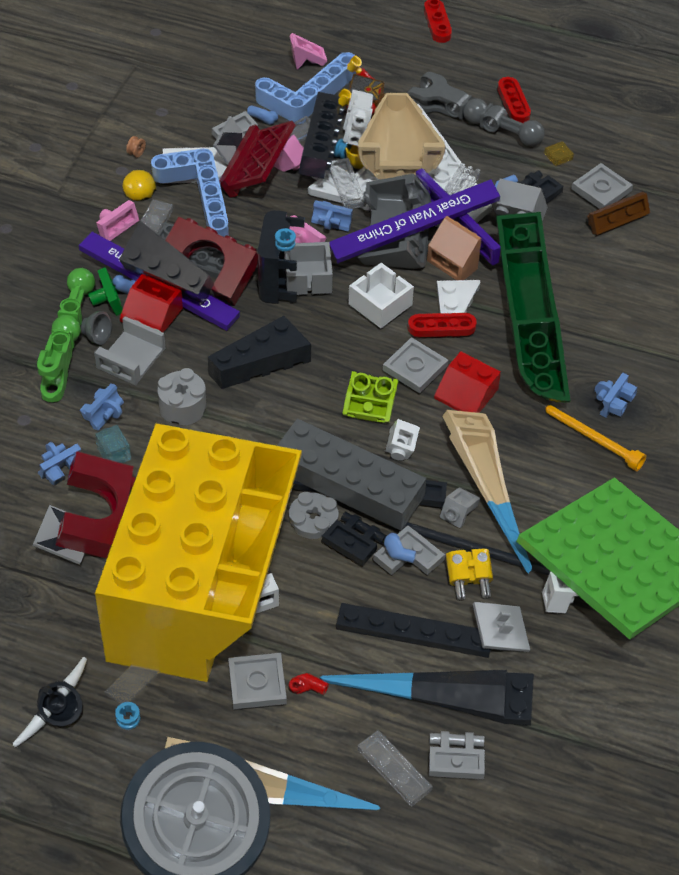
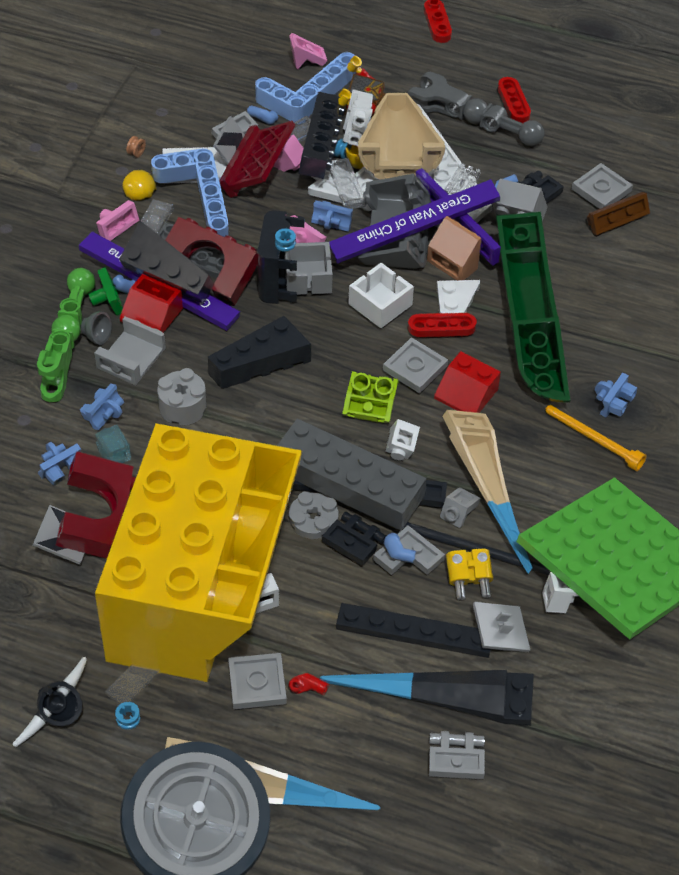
(394, 768): clear tile -> none
(559, 153): clear yellow tile -> none

